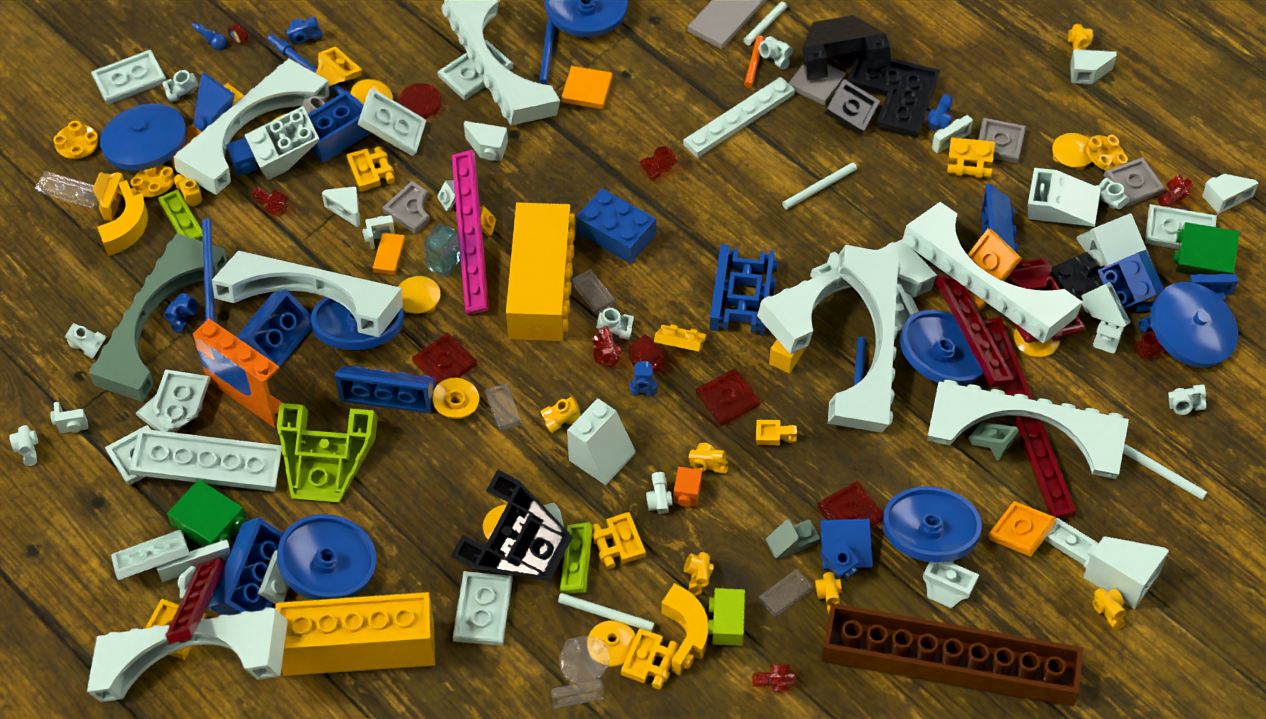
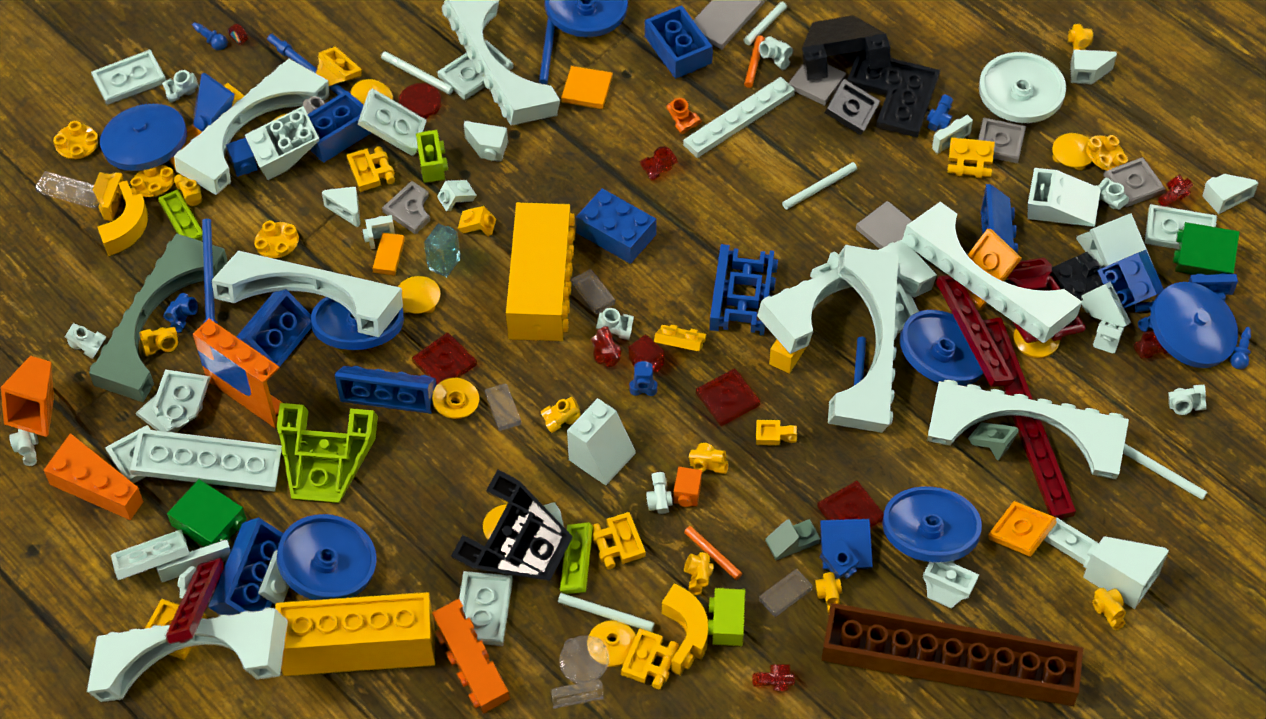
(29, 397): none -> orange slope
(68, 421): light aqua bracket -> none
(91, 478): none -> orange wedge
(158, 339): none -> yellow plate
(274, 202): clear red plate -> none
(276, 239): none -> yellow dish
(304, 30): blue plate -> none
(417, 72): none -> light aqua bar
(430, 156): none -> lime brick
(470, 233): dark pink tile -> none
(470, 657): none -> orange wedge
(678, 41): none -> blue brick
(682, 115): none -> orange plate
(713, 552): none -> orange bar
(884, 225): none -> light grey tile
(1022, 87): none -> light aqua dish
(1240, 358): none -> blue bar

